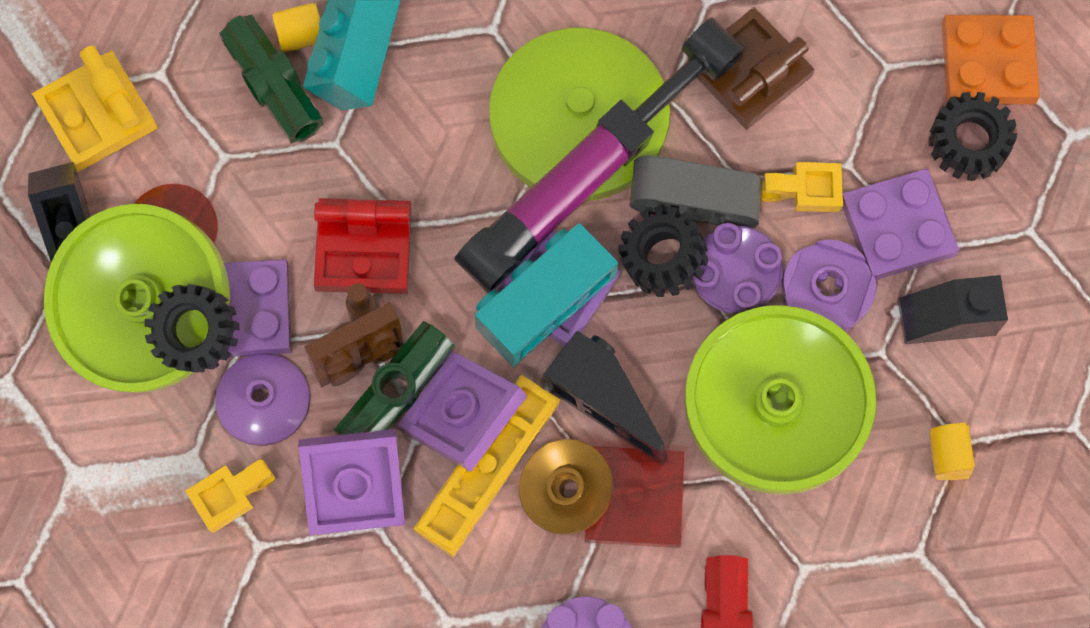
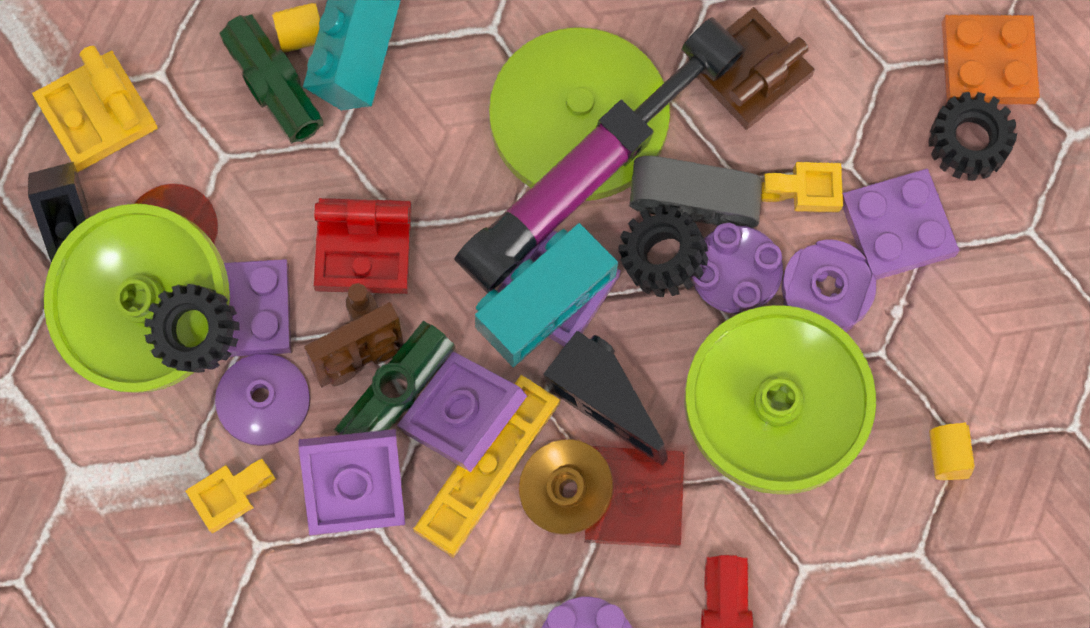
(954, 310): black slope -> none

